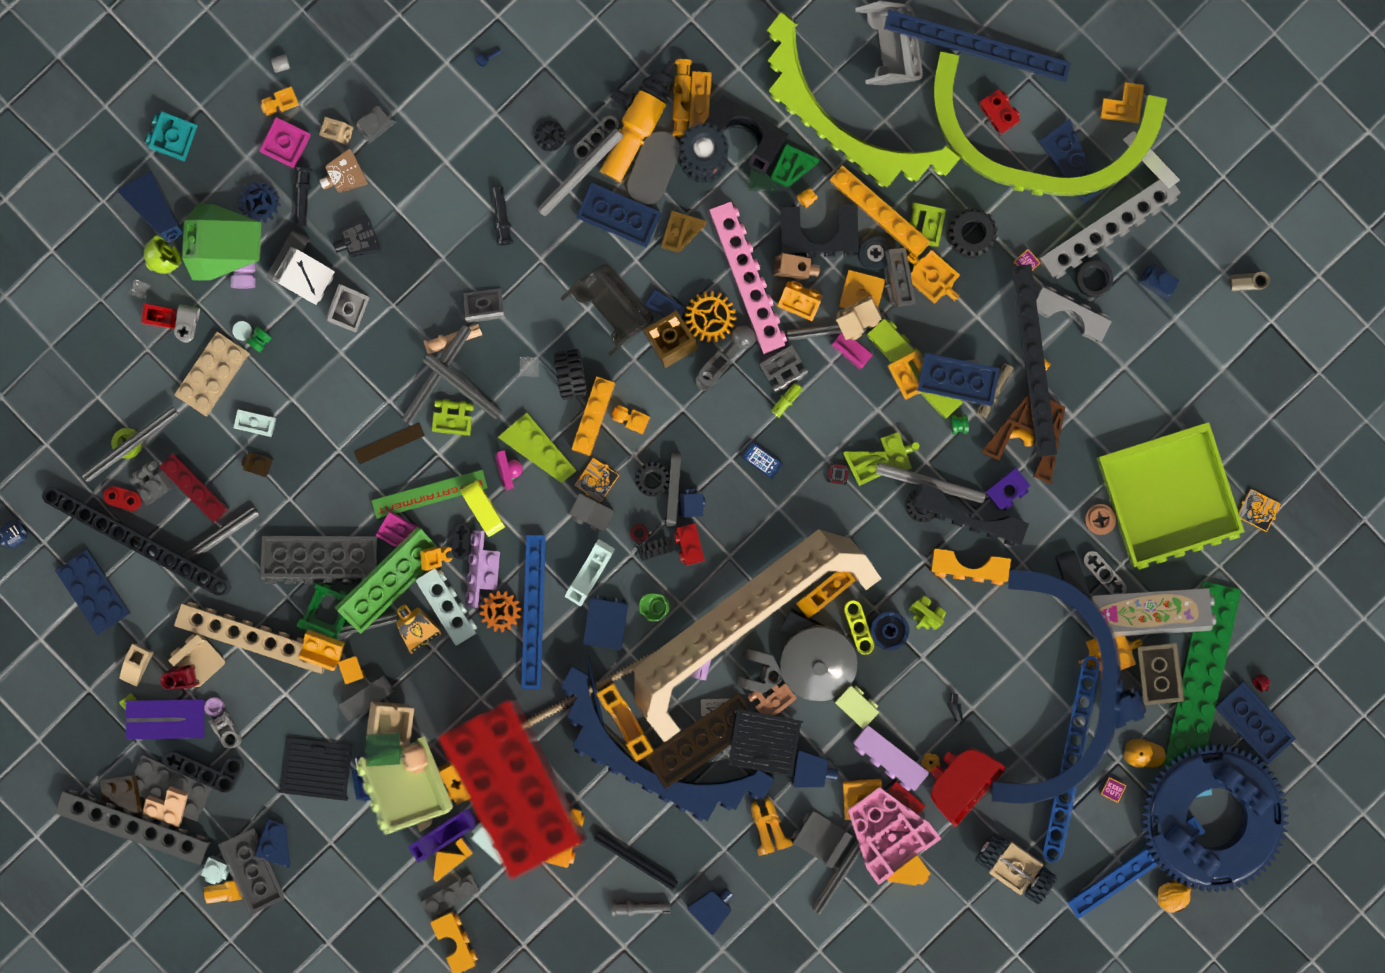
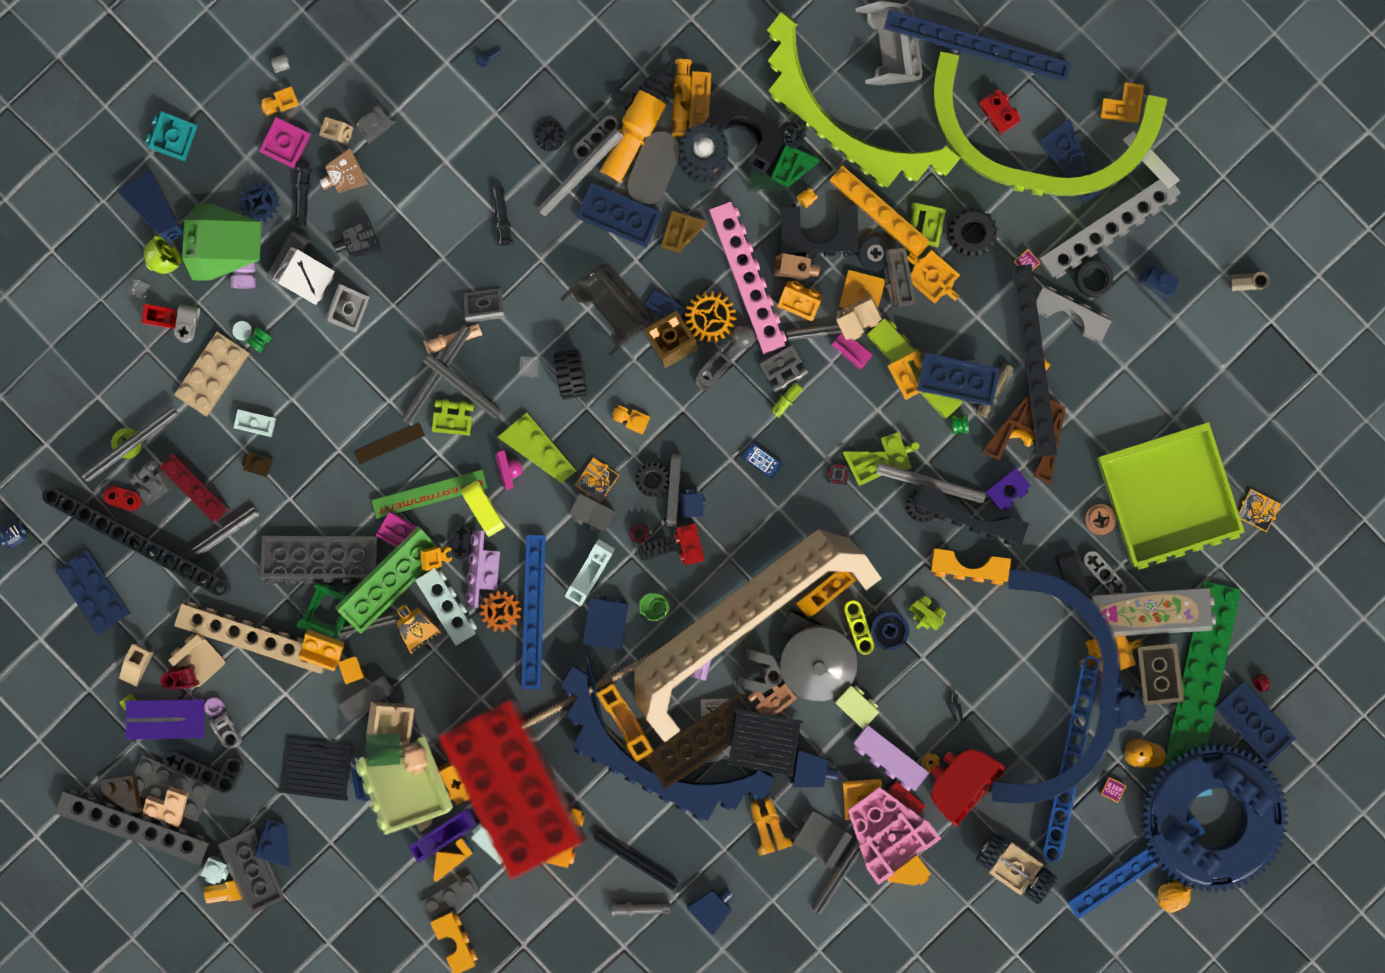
(593, 416): light orange brick -> none
(790, 137): none -> black gear

